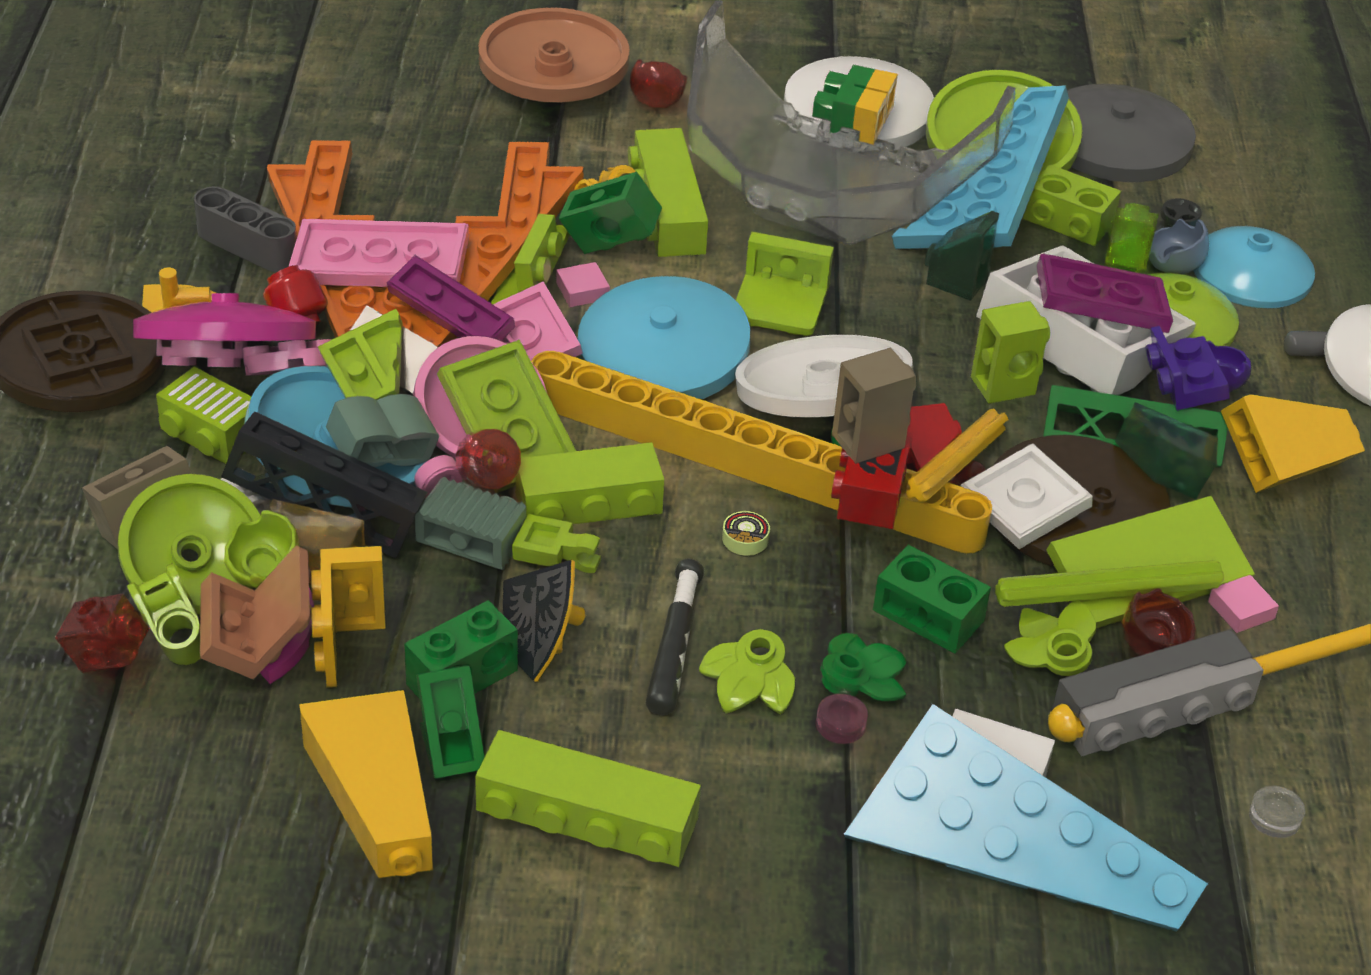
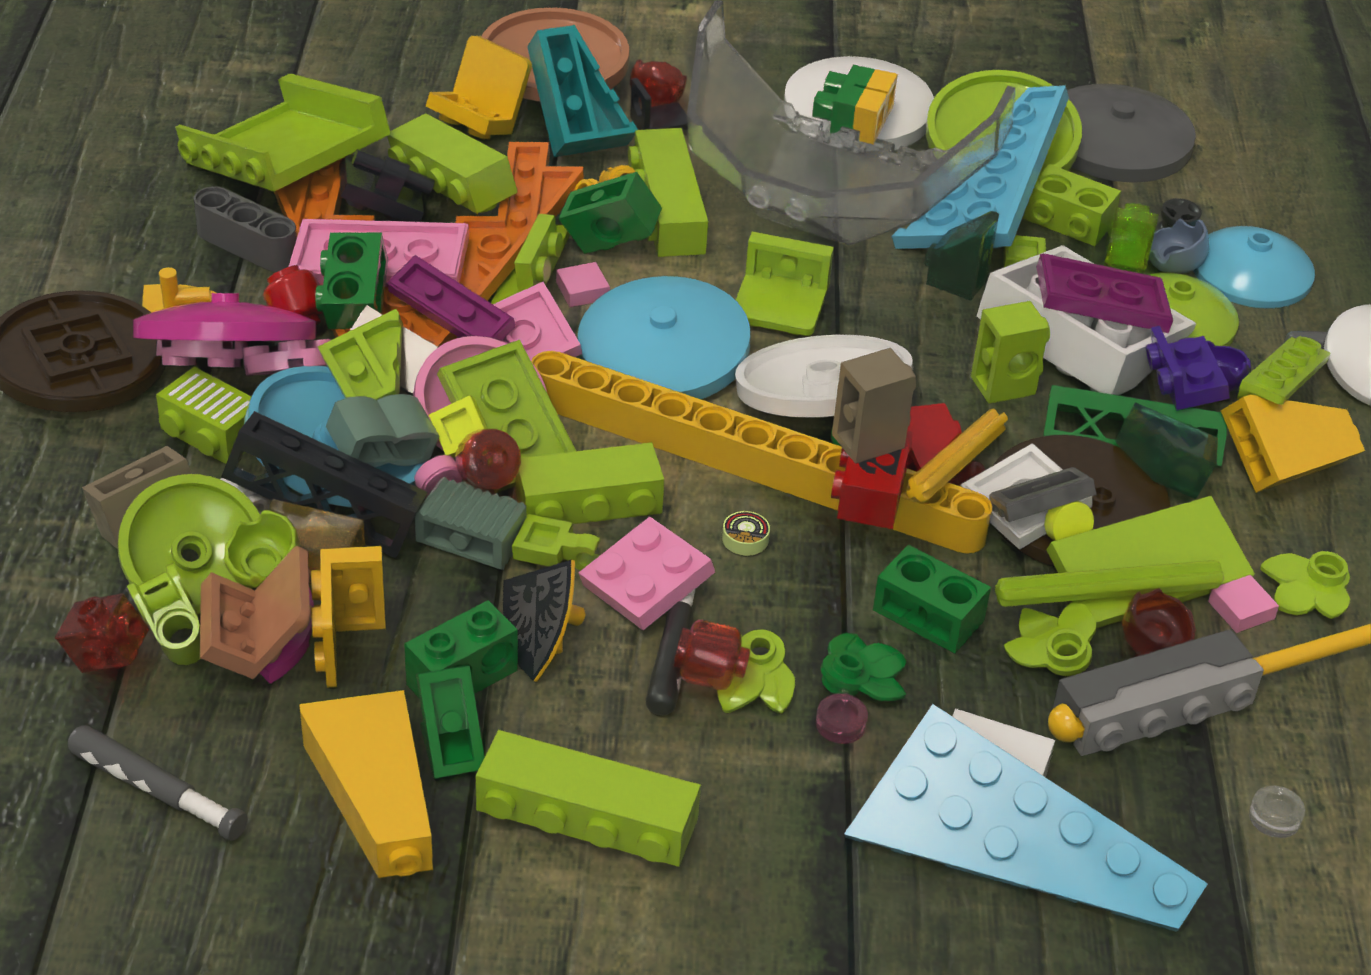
(141, 773): none -> dark grey piece
(291, 139): none -> lime panel
(353, 277): none -> green brick
(383, 186): none -> black plate
(456, 422): none -> neon yellow tile
(458, 163): none -> lime brick
(485, 89): none -> yellow bracket
(574, 96): none -> teal wedge
(646, 573): none -> bright pink plate
(654, 117): none -> black bracket
(711, 654): none -> clear red head
(1023, 248): none -> lime tile
(1042, 494): none -> flat silver tile
(1068, 520): none -> neon yellow tile
(1285, 370): none -> lime bracket
(1310, 583): none -> lime plate

